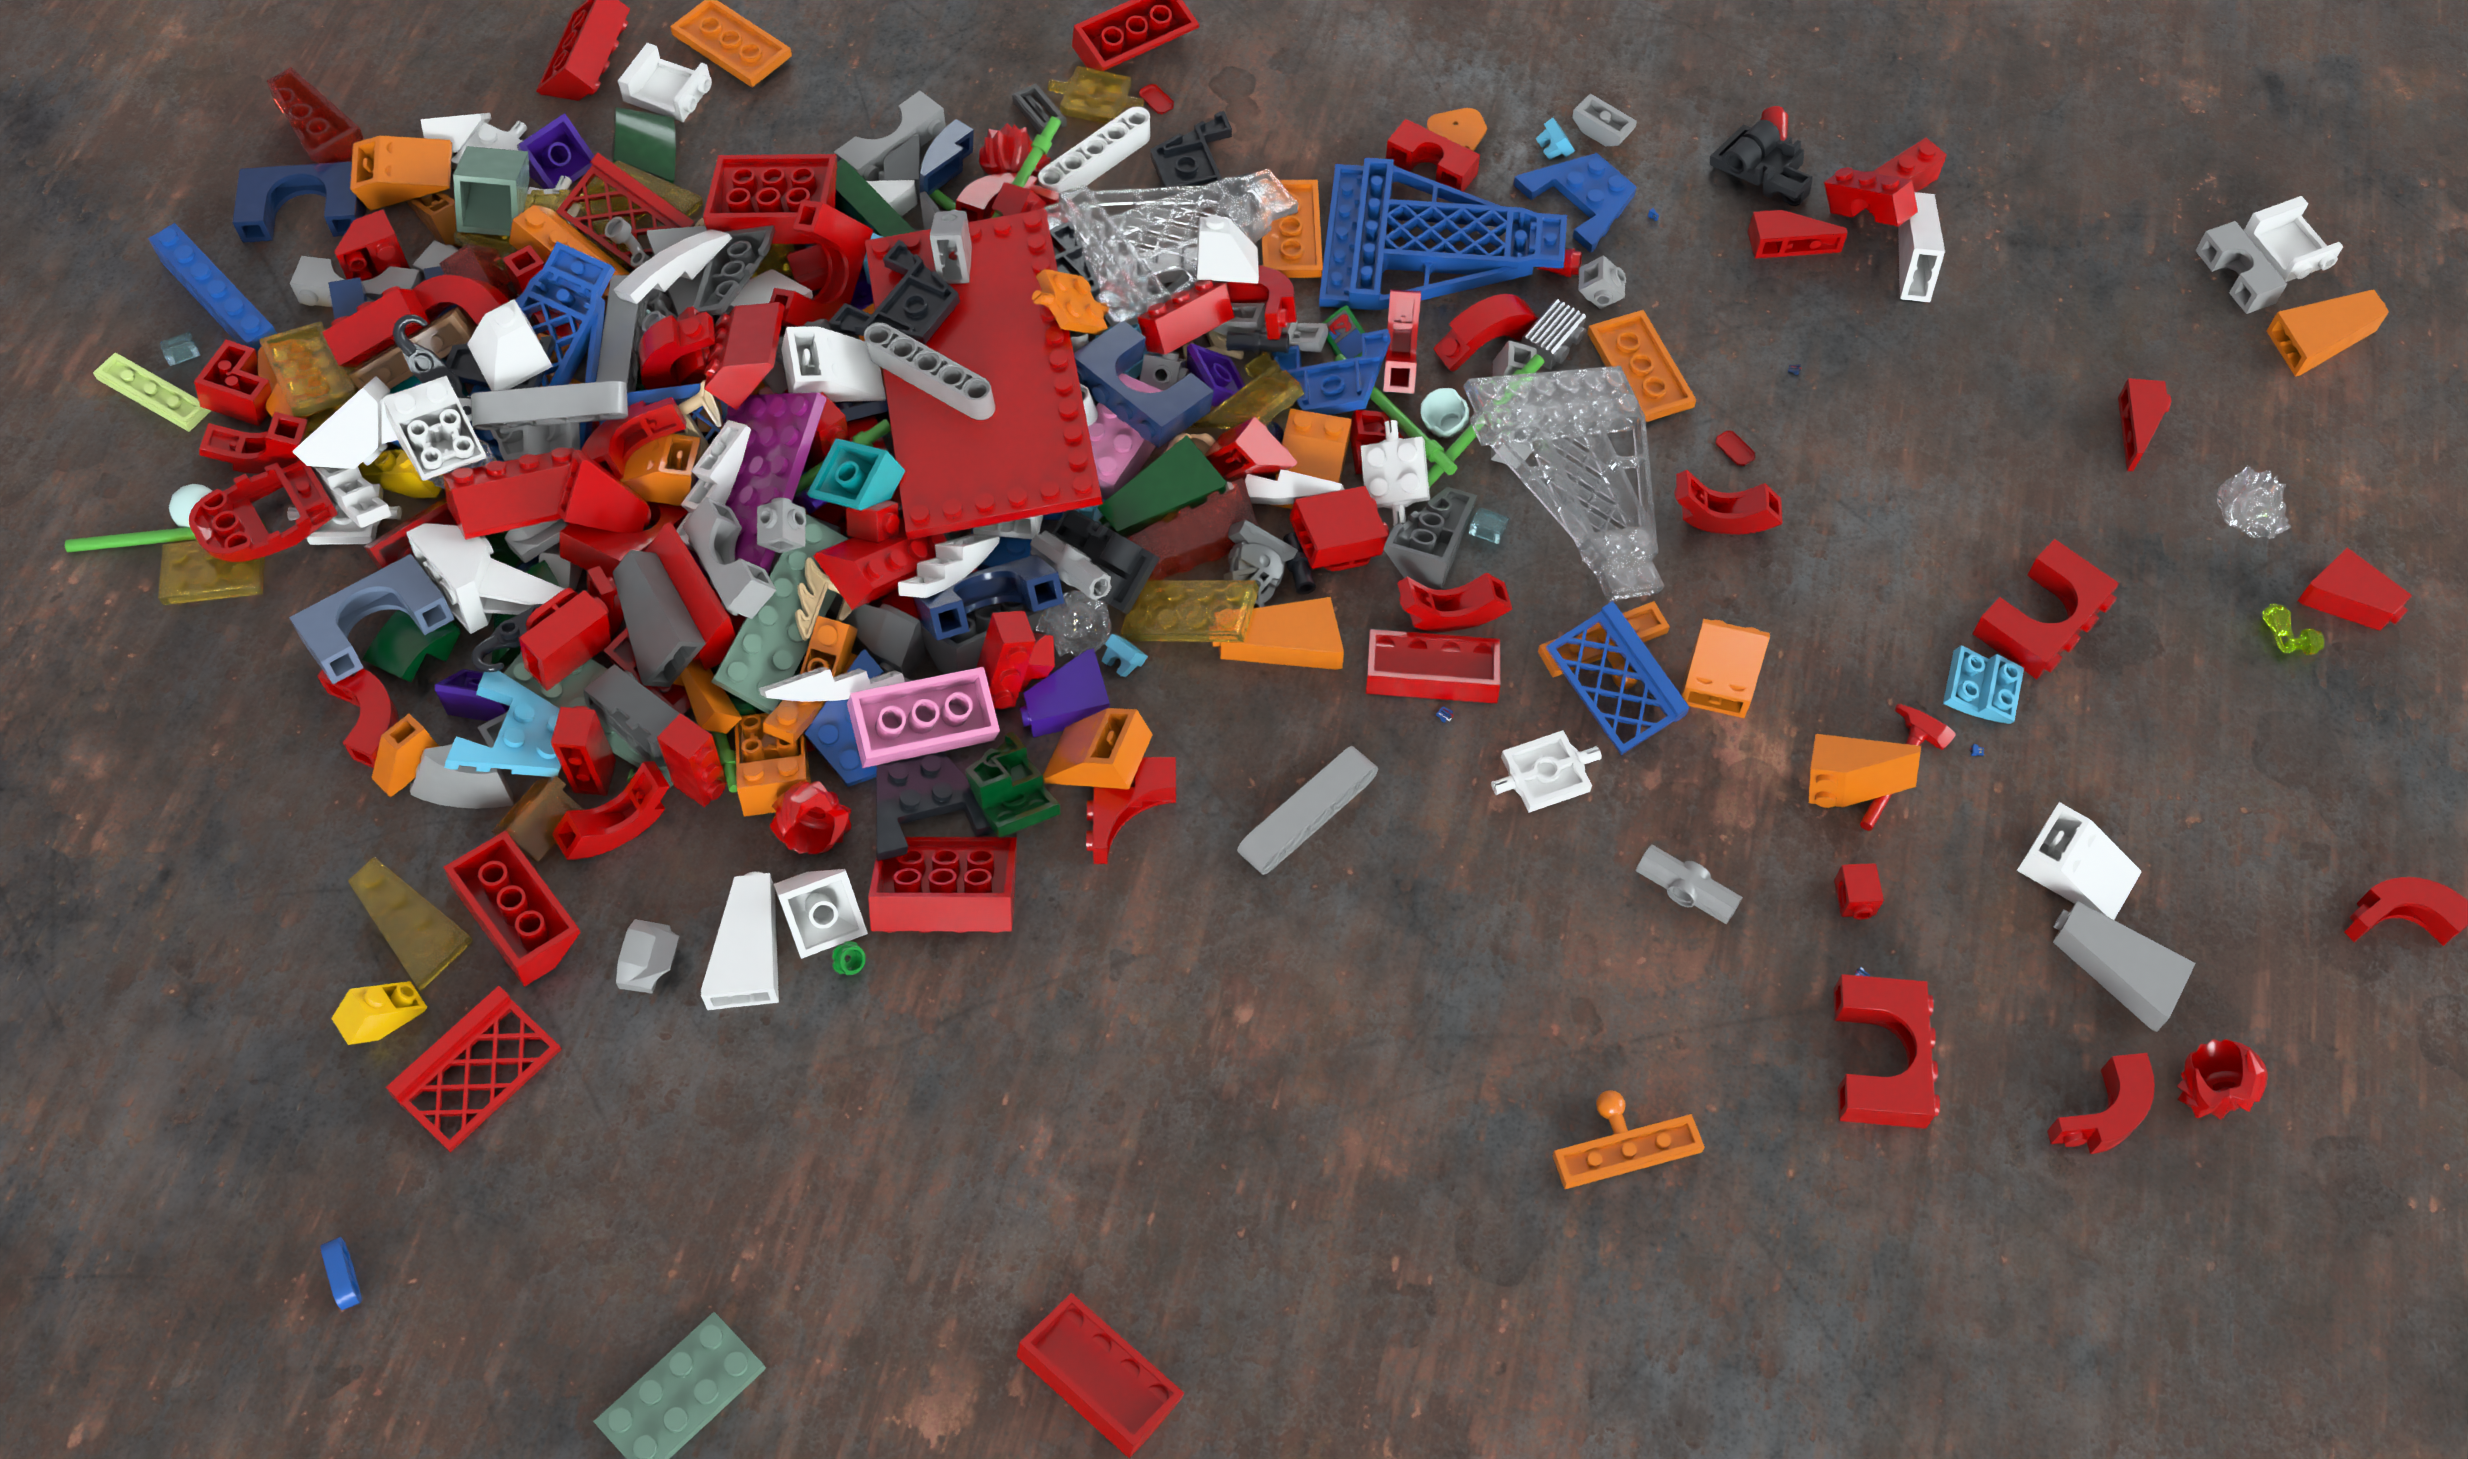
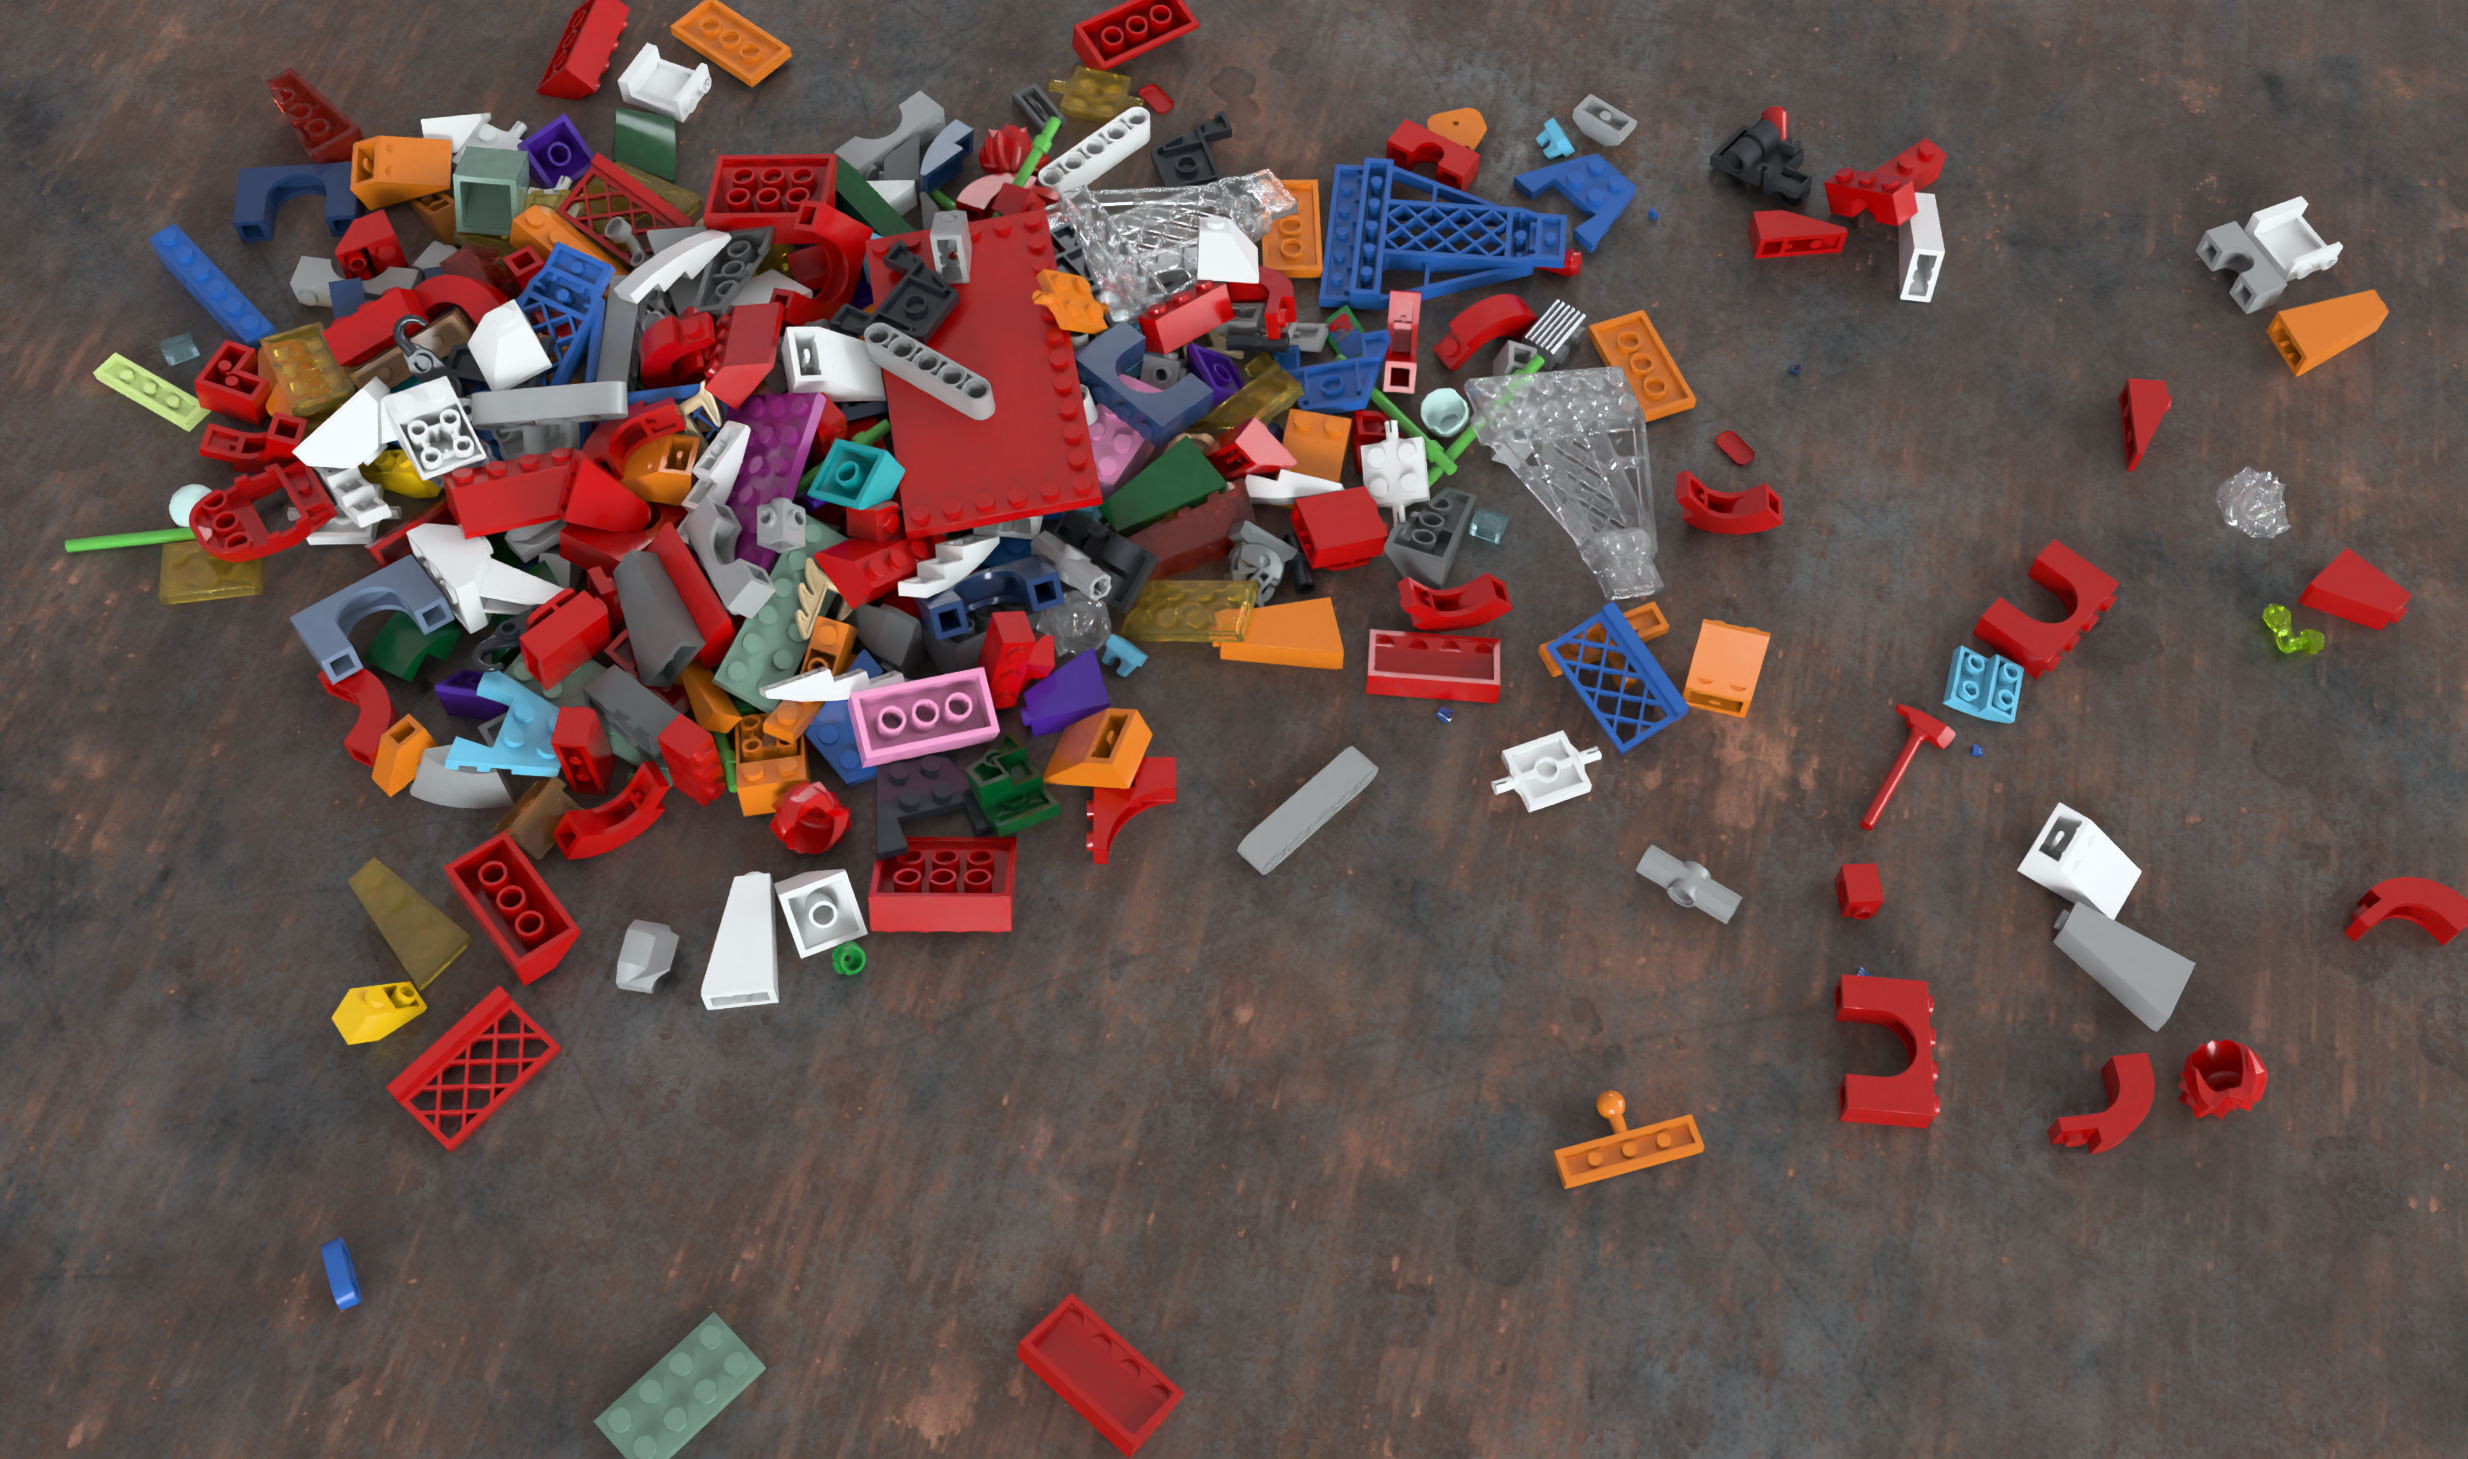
(1602, 282): light grey brick -> none
(1859, 770): orange slope -> none

